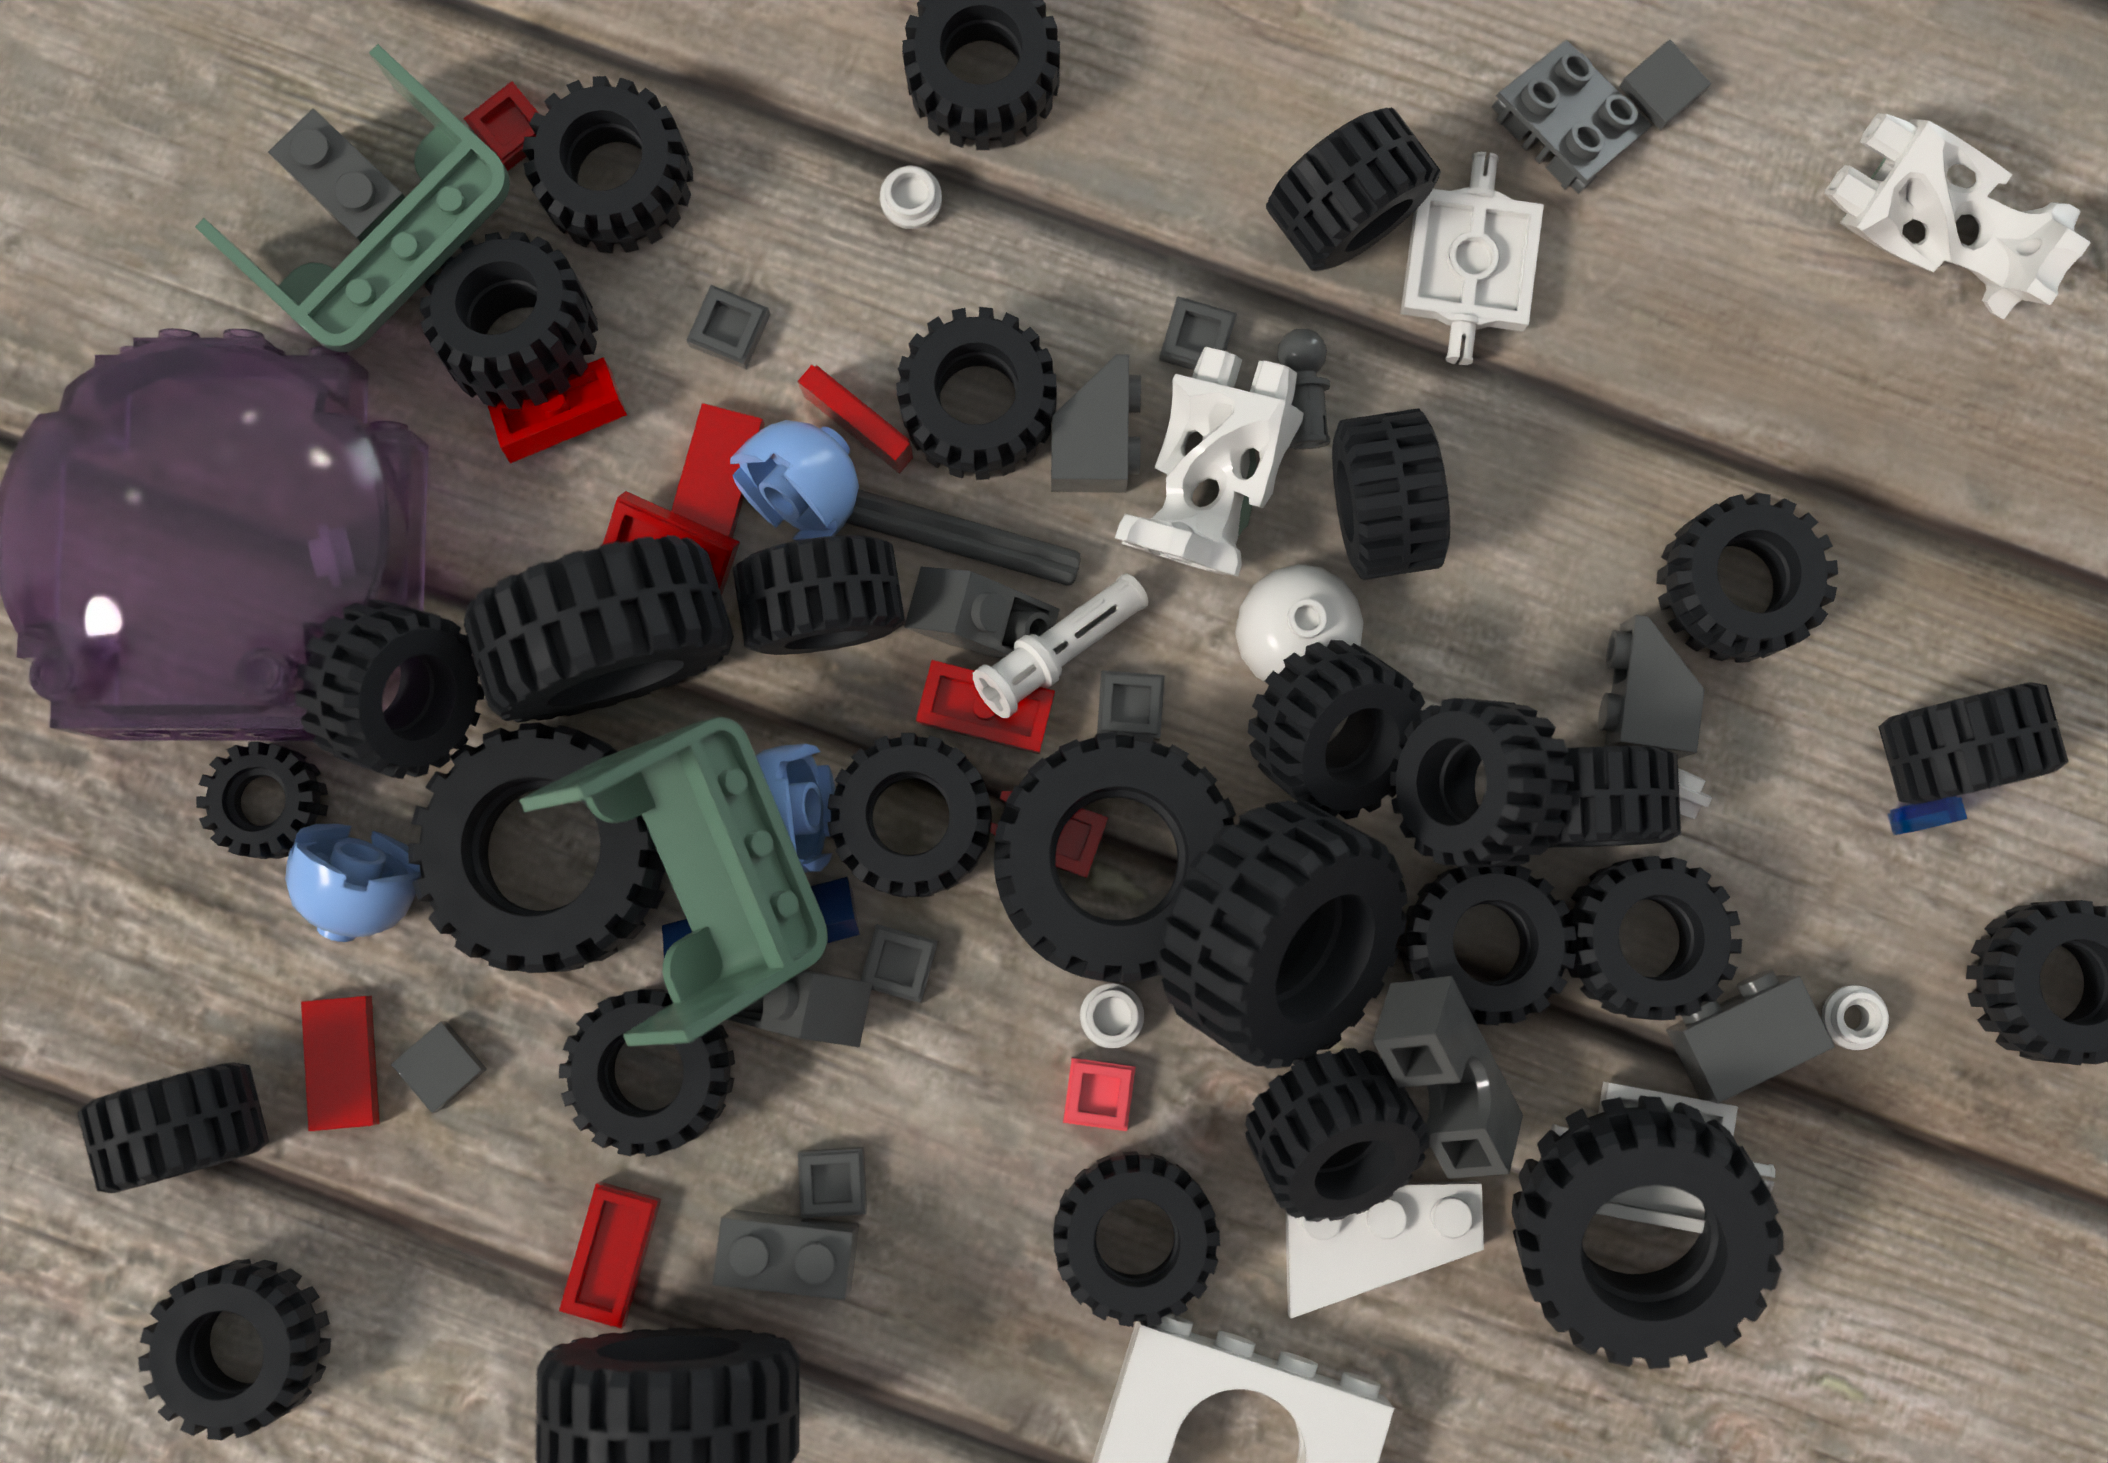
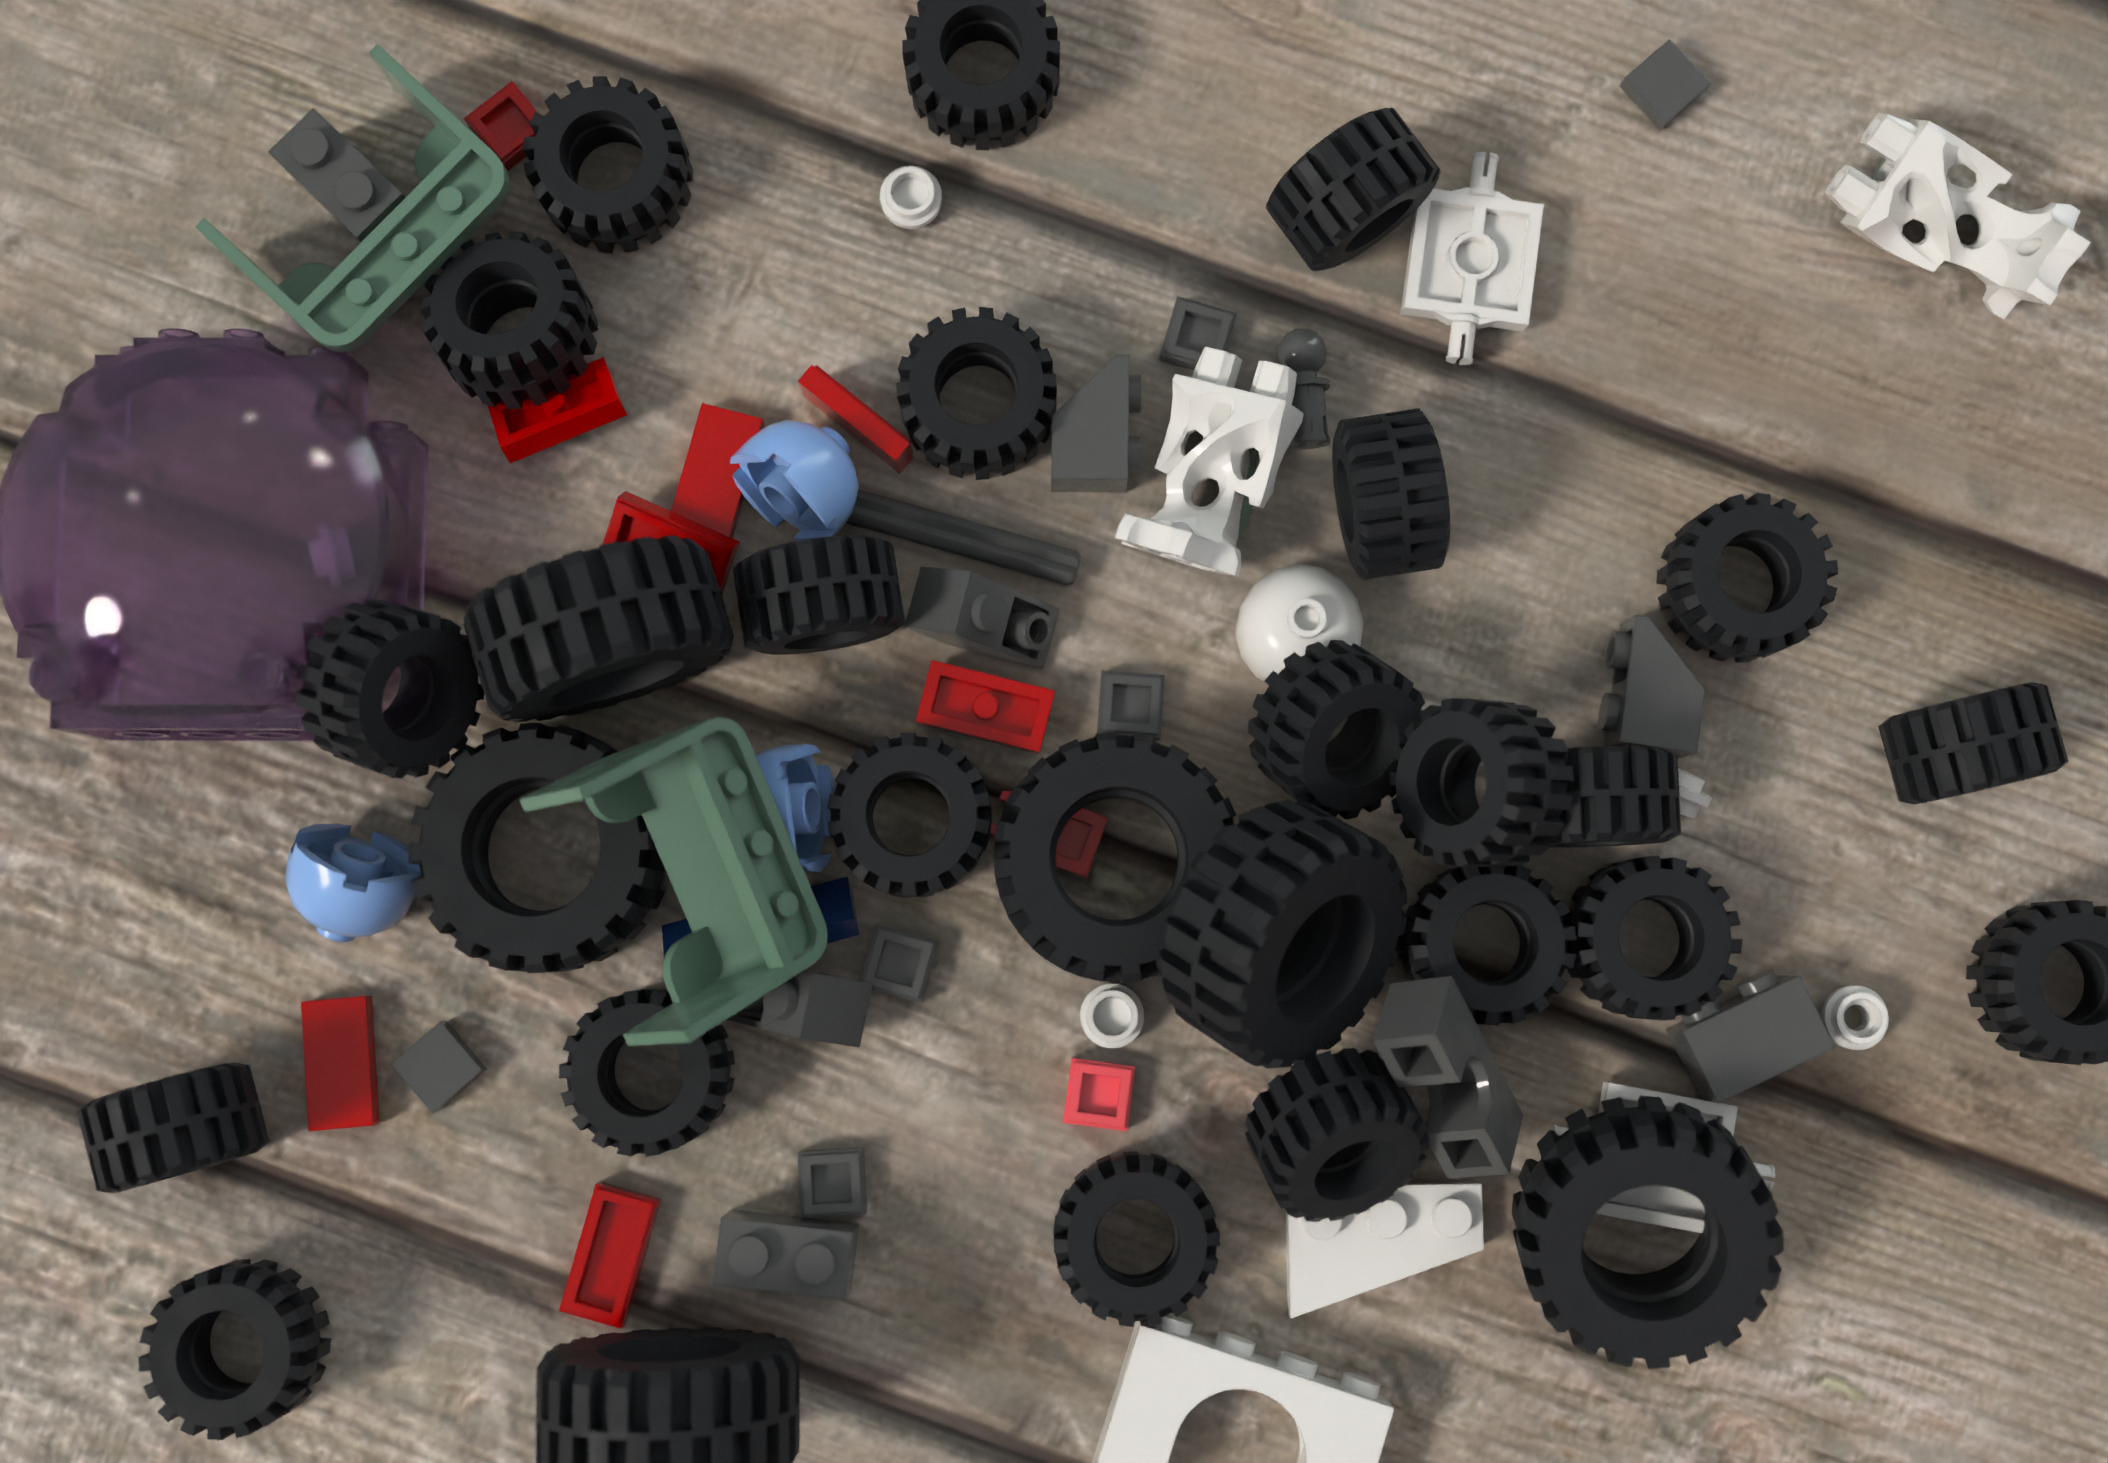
(225, 795): black tyre -> none
(728, 327): dark grey tile -> none
(1040, 658): white pin -> none
(1572, 114): dark grey hinge -> none
(1926, 815): clear blue tile -> none

